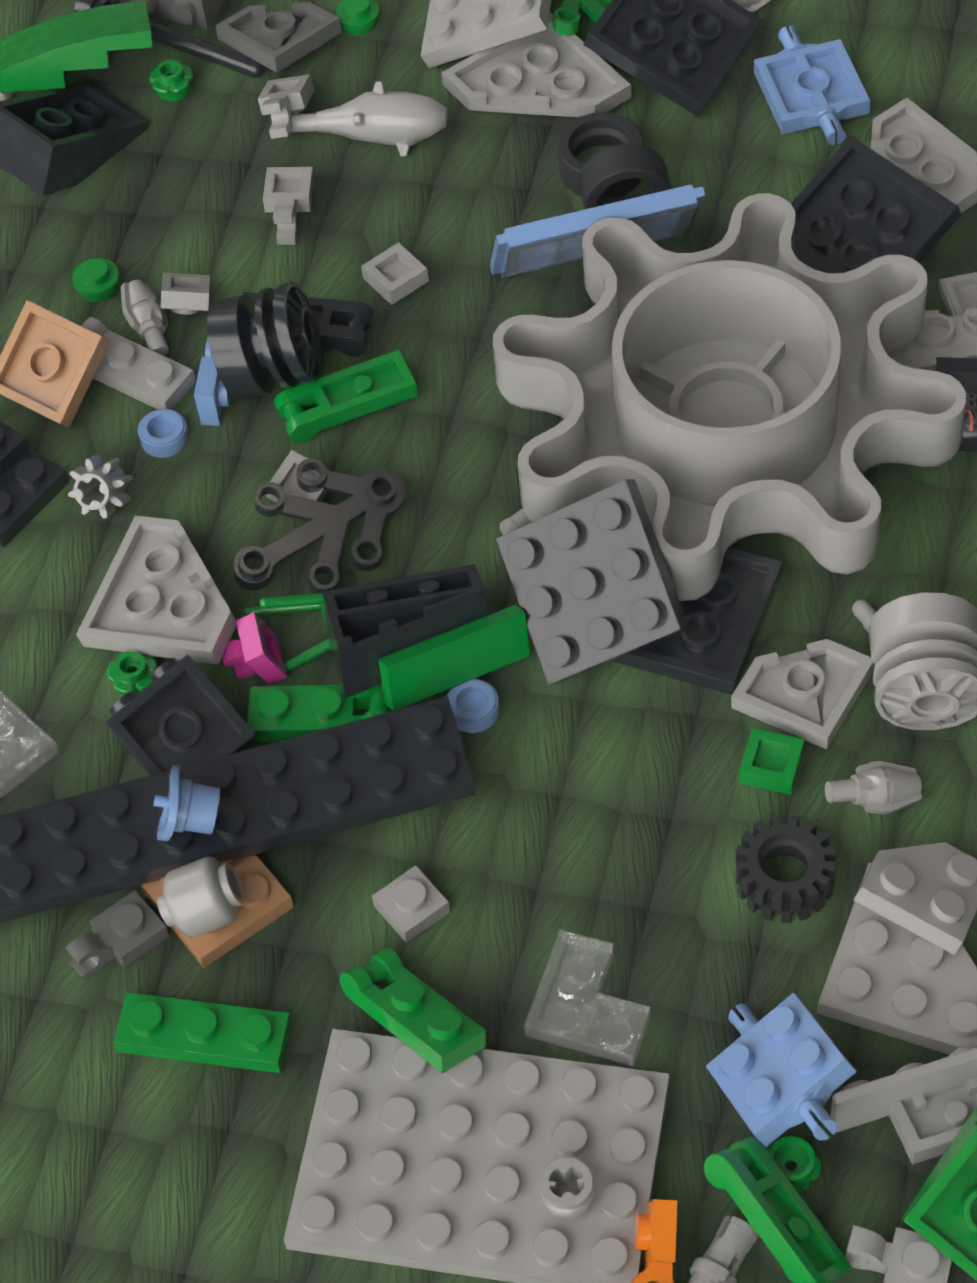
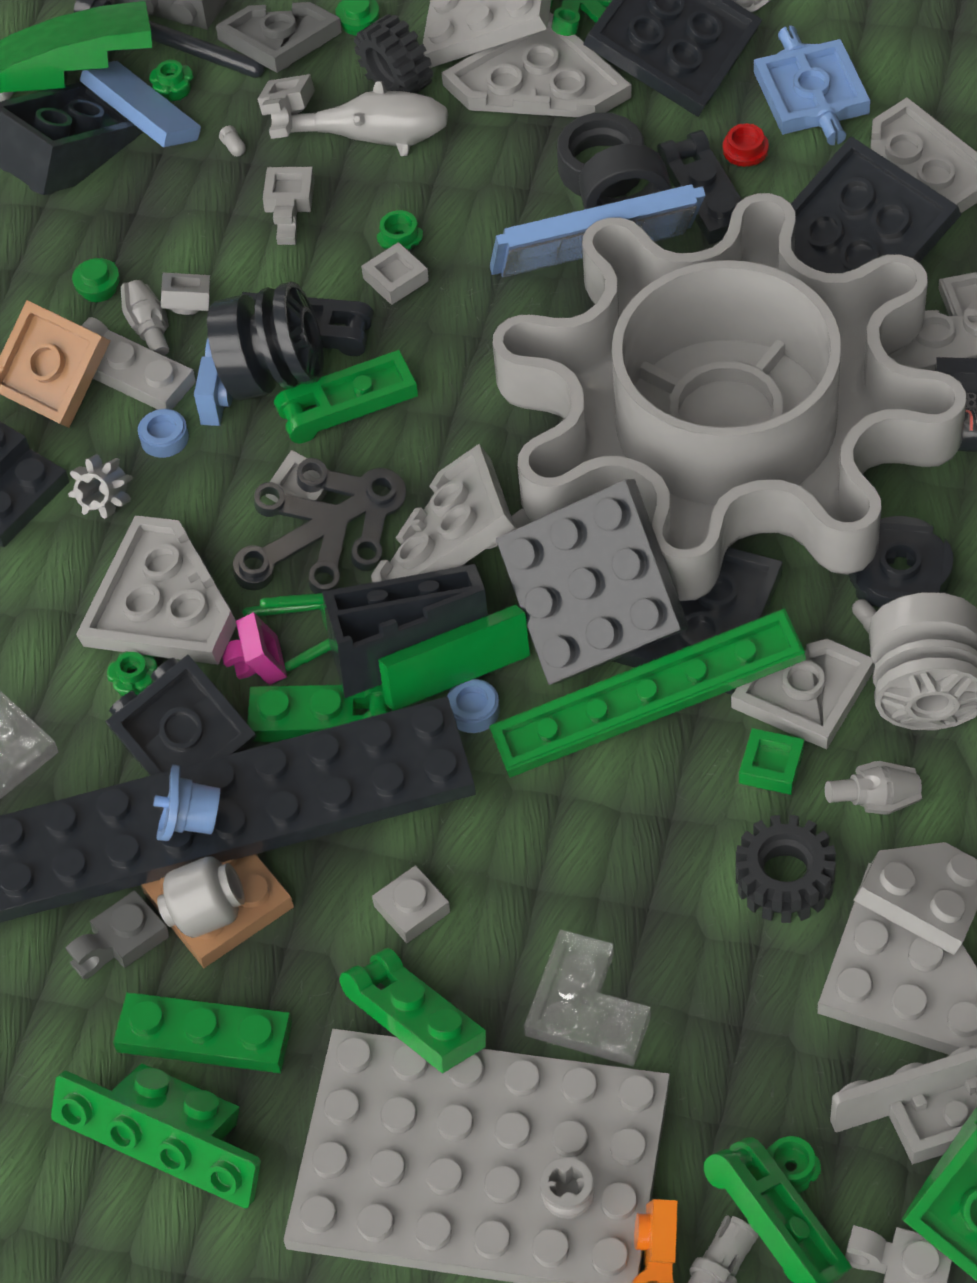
(141, 104): none -> medium blue tile
(162, 1126): none -> green bracket
(231, 139): none -> light grey piece
(393, 55): none -> black tyre
(399, 227): none -> green plate
(456, 523): none -> light grey plate
(647, 692): none -> green tile
(704, 172): none -> black plate
(745, 145): none -> red plate
(781, 1070): medium blue plate -> none
(923, 551): none -> black plate

